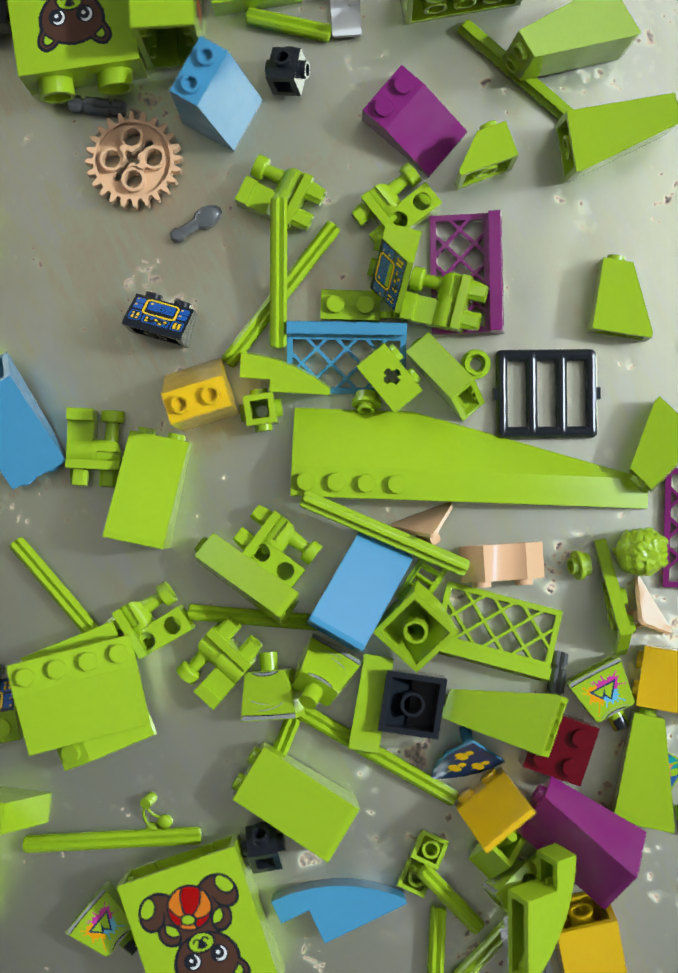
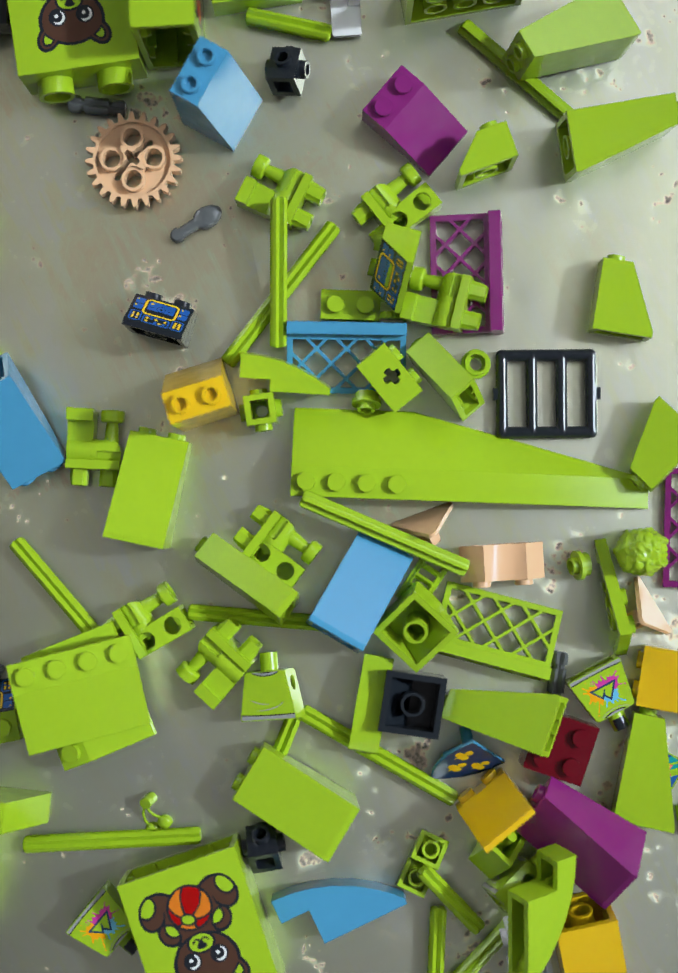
(323, 672): lime torso -> none

